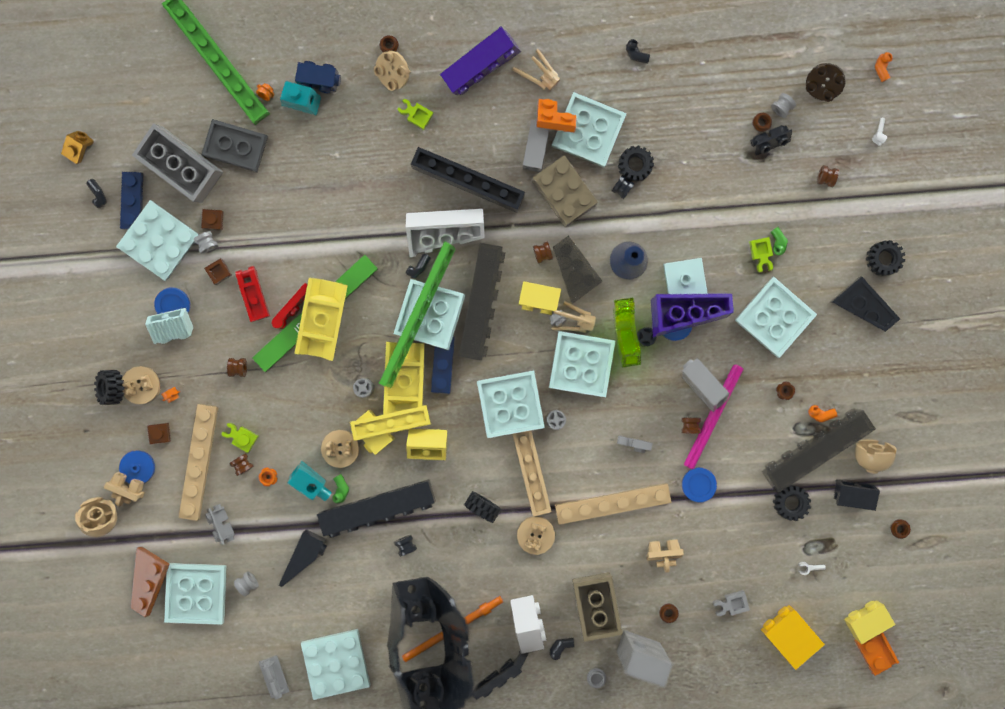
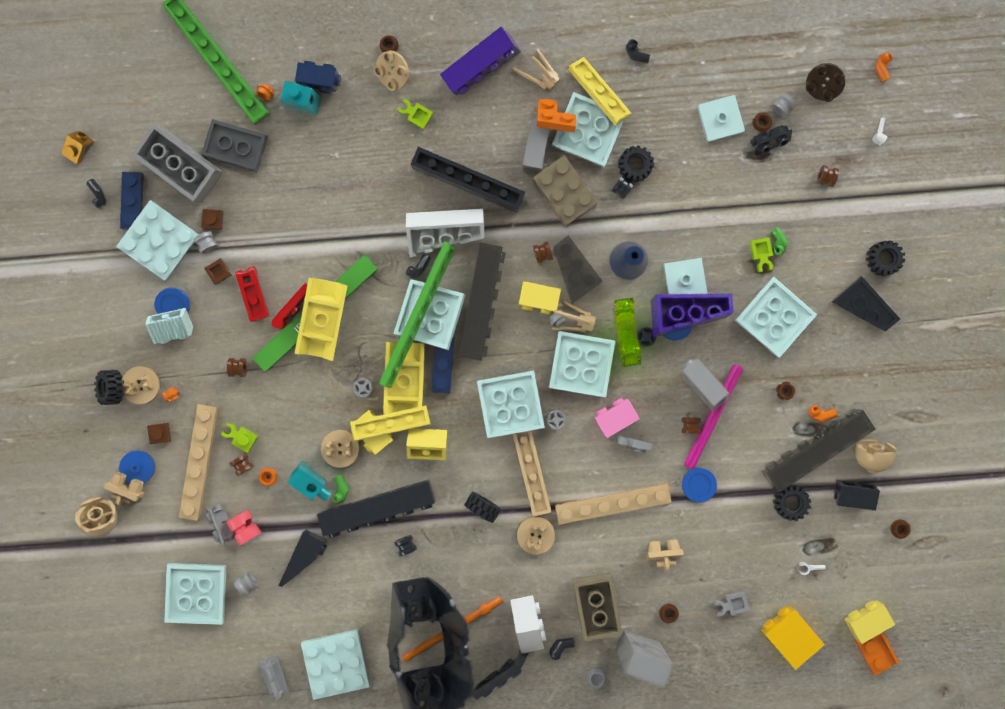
(147, 580): wing -> none
(243, 527): none -> coral wheel
(599, 91): none -> light yellow tile
(616, 417): none -> bright pink brick
(721, 118): none -> light aqua plate

